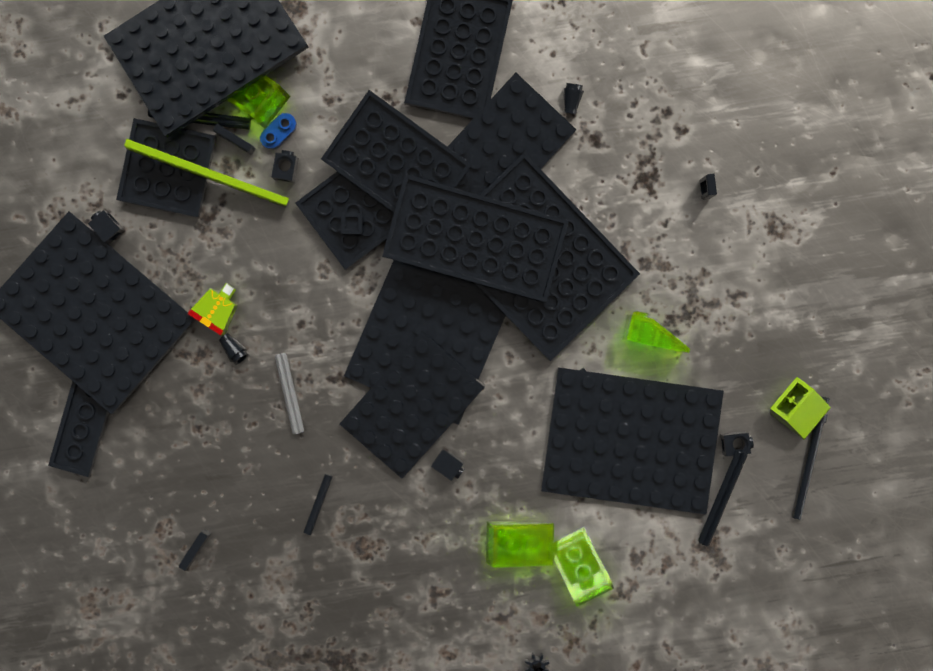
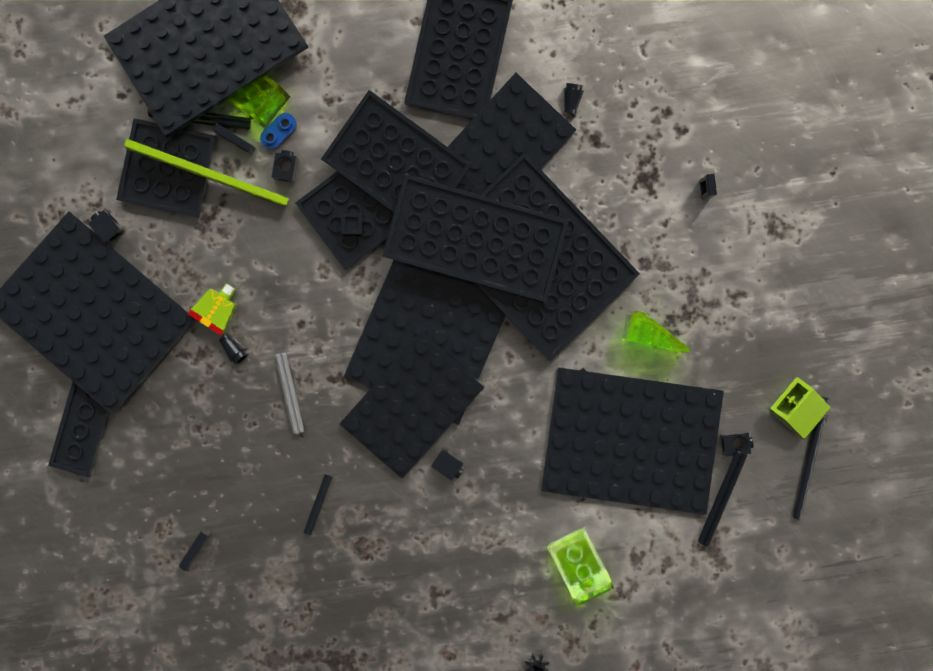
(519, 544): clear neon green slope -> none

